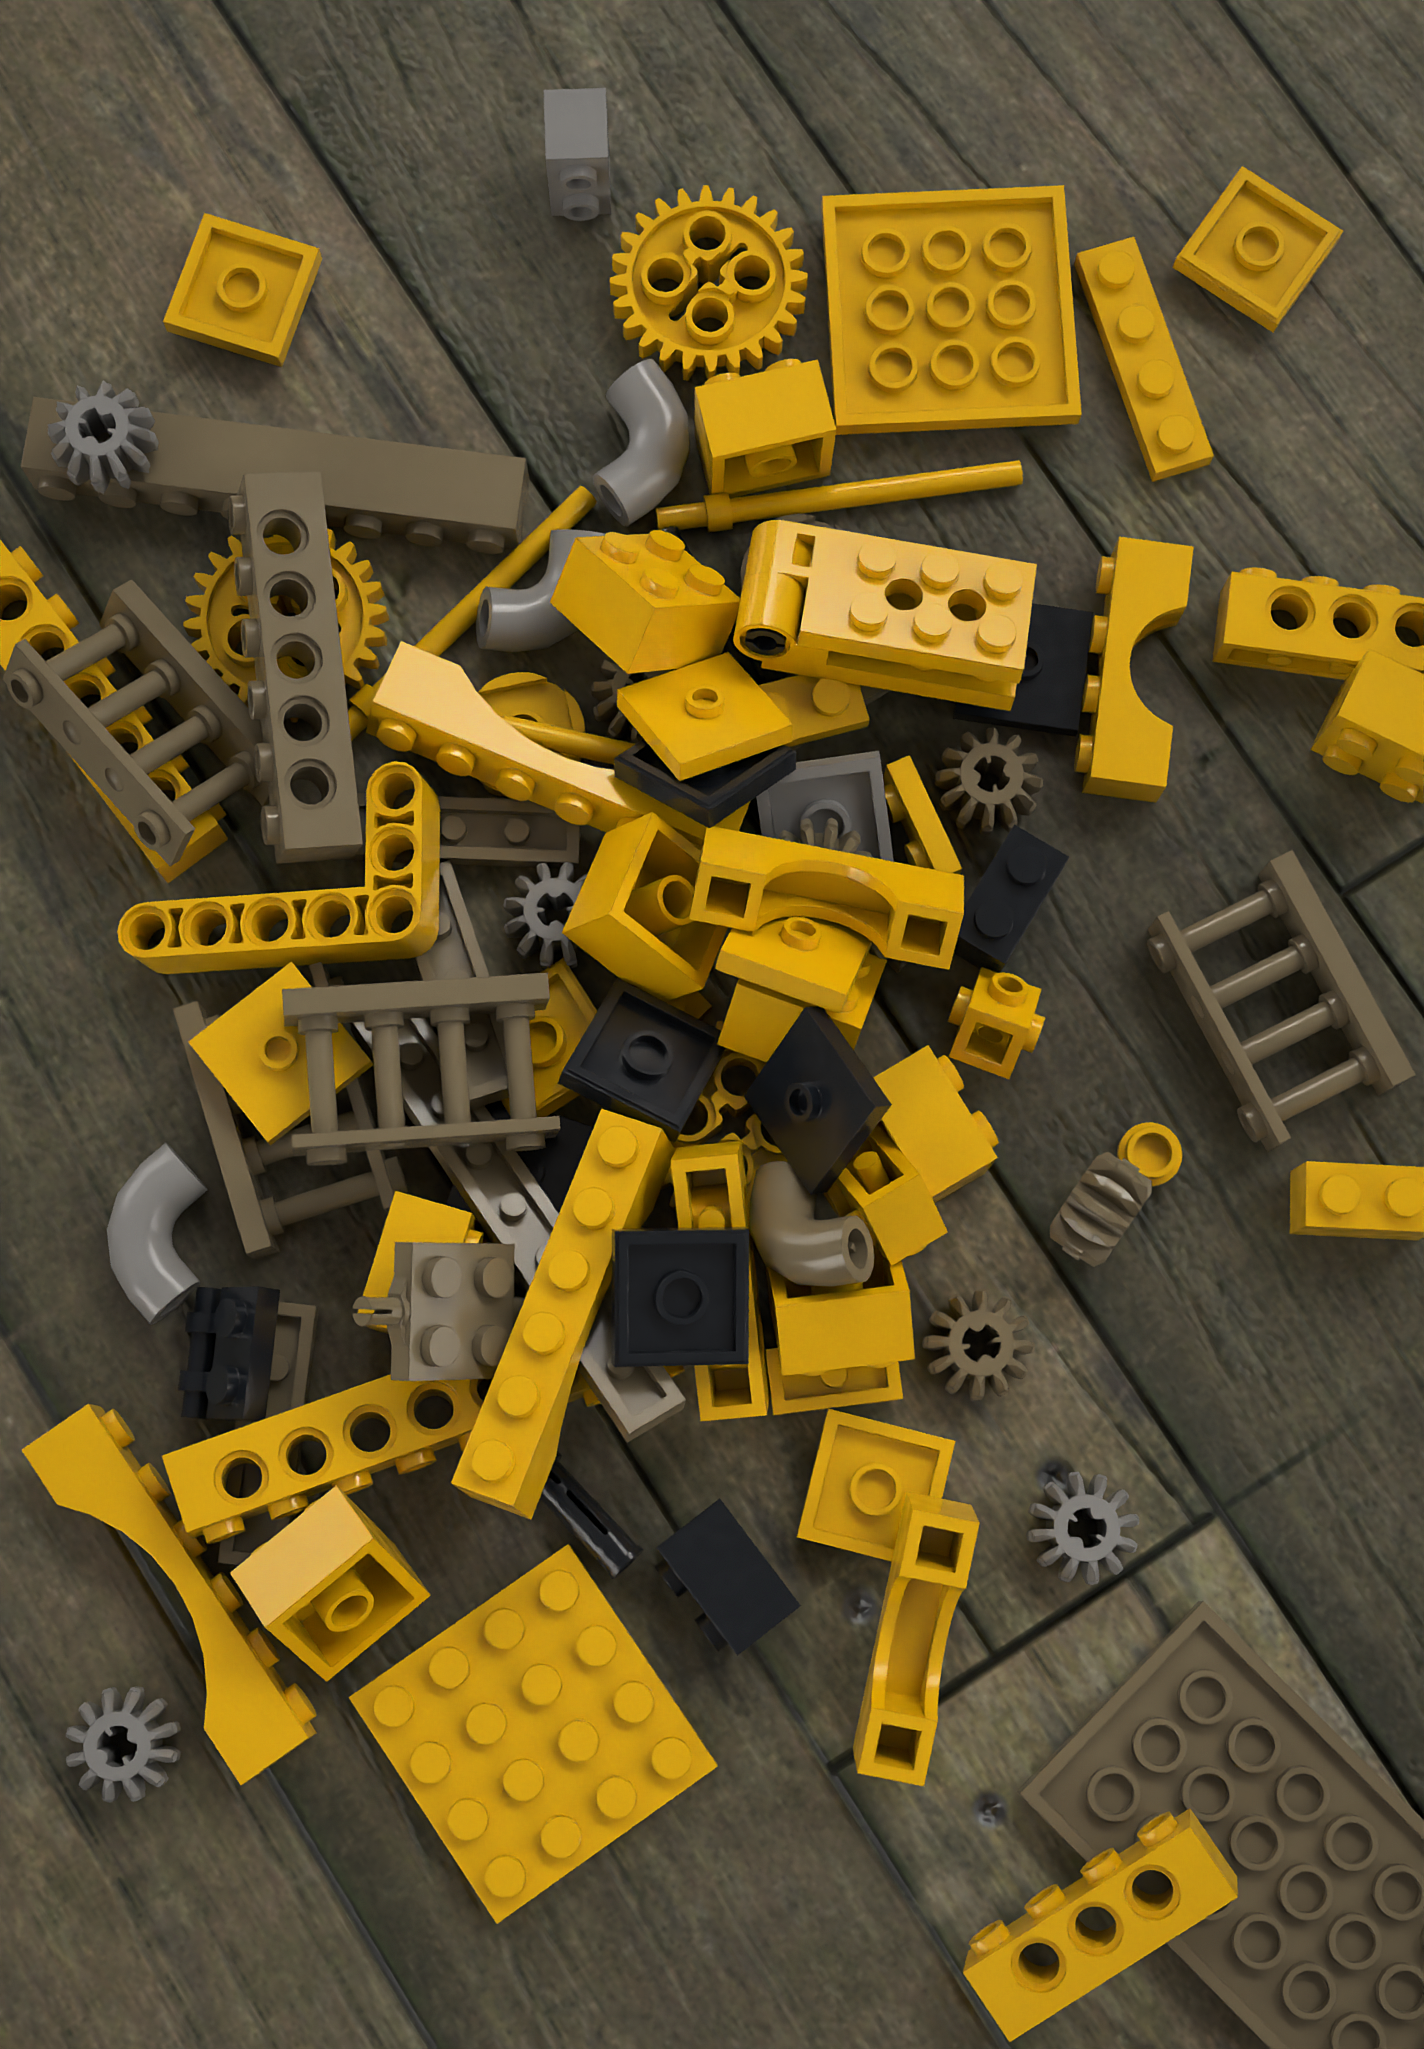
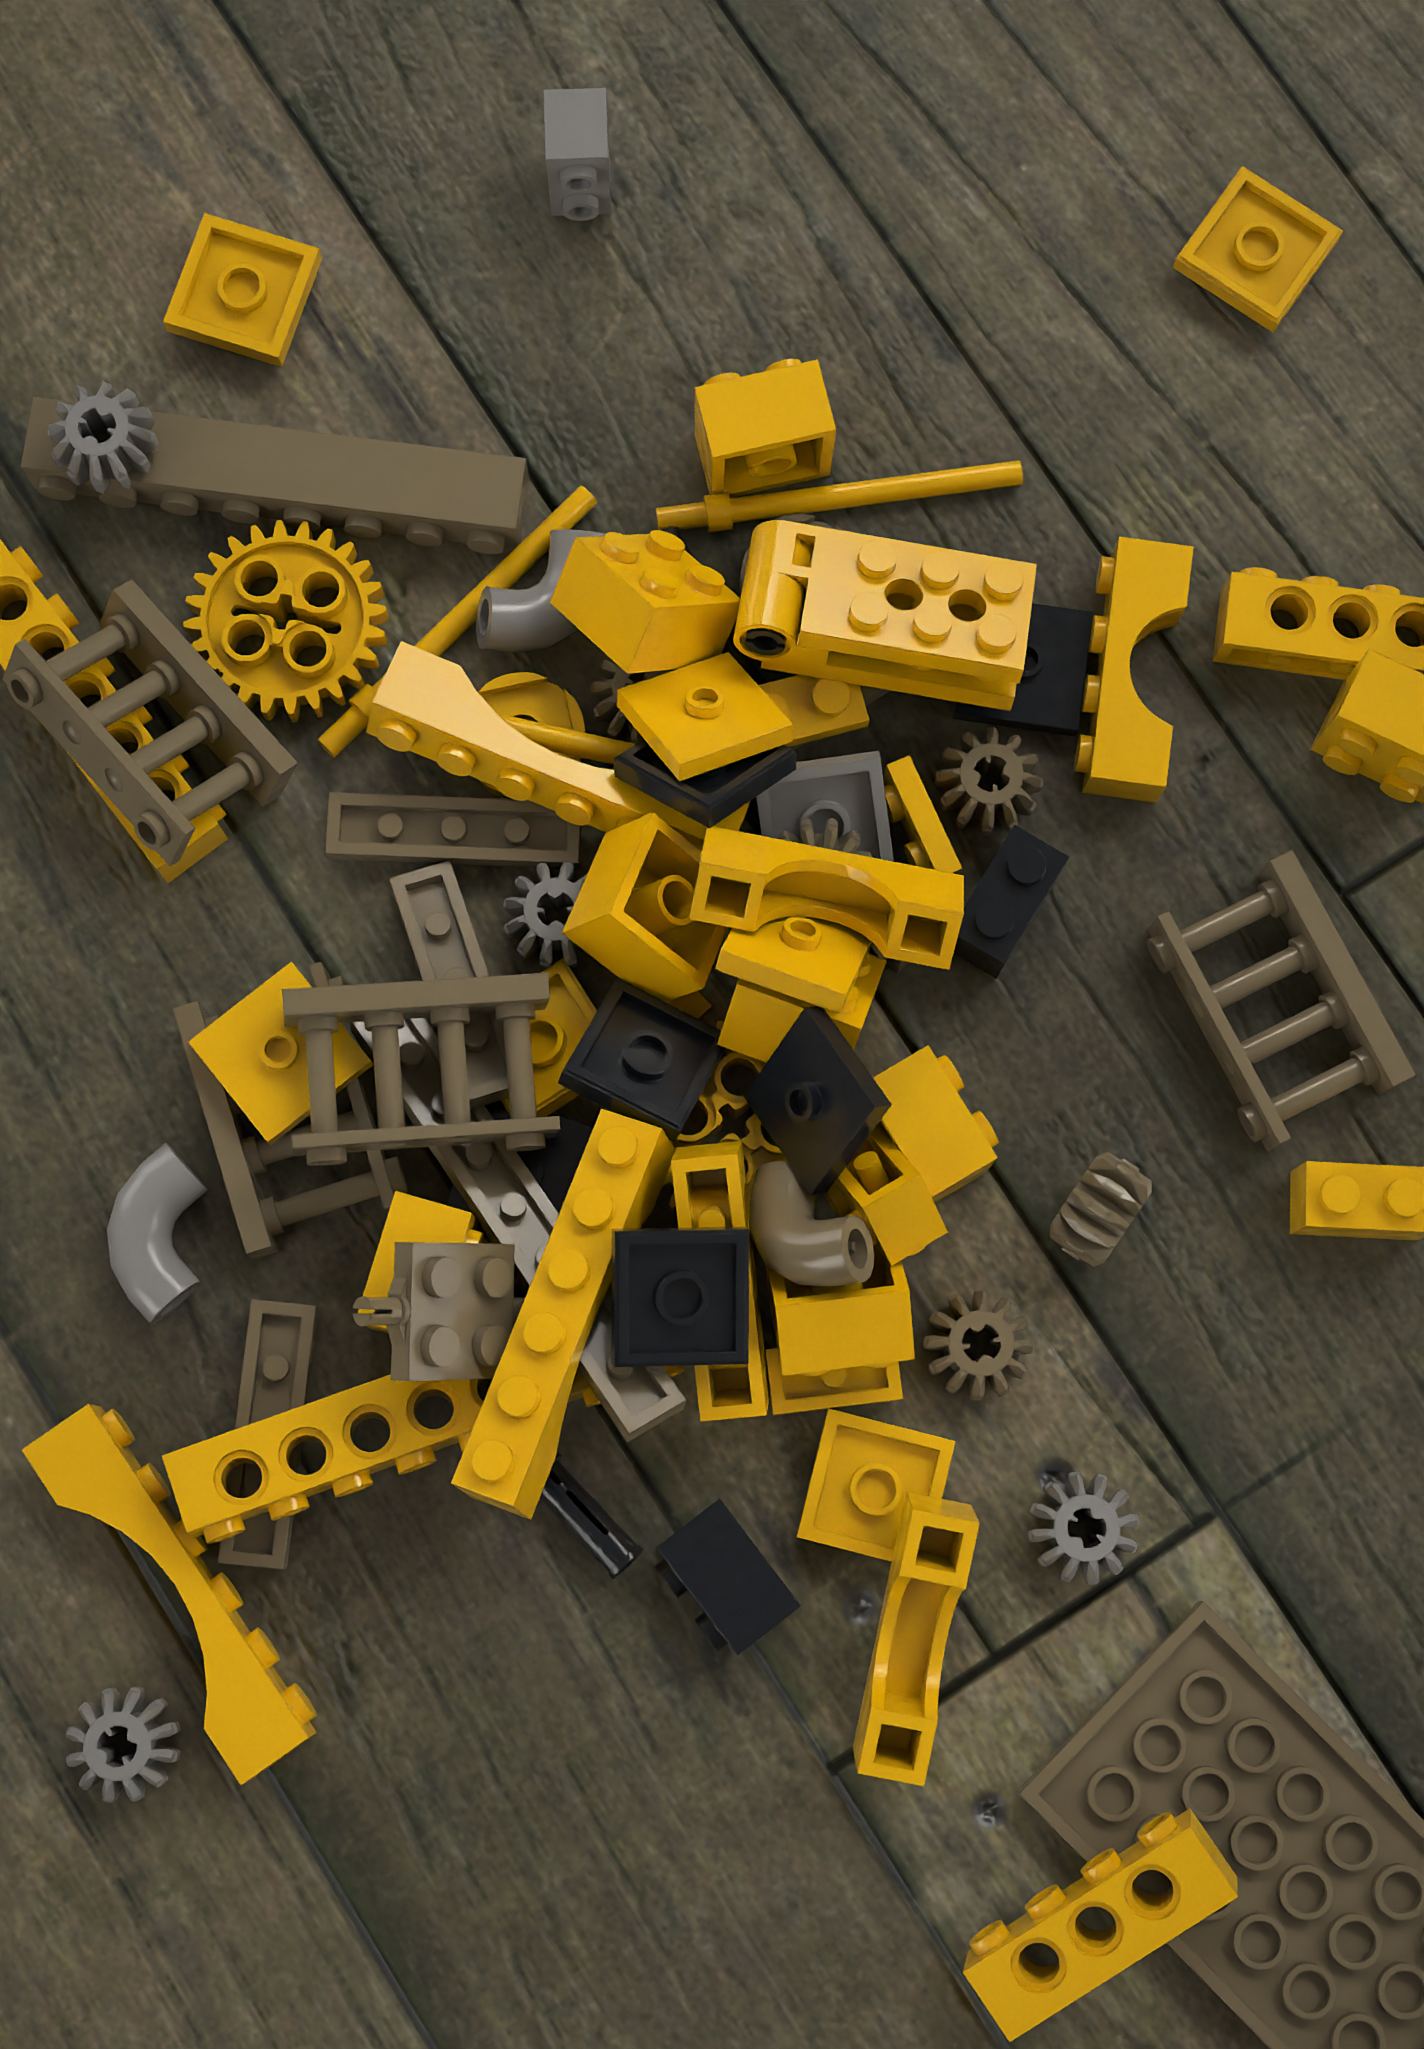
(229, 1353): black plate -> none
(295, 509): dark tan brick -> none
(314, 911): yellow beam -> none
(329, 1584): yellow brick -> none
(533, 1733): yellow plate -> none
(656, 446): light grey cylinder -> none
(667, 251): yellow gear -> none
(950, 310): yellow plate -> none
(995, 1022): yellow brick -> none
(1143, 359): yellow plate -> none
(1152, 1150): yellow plate -> none

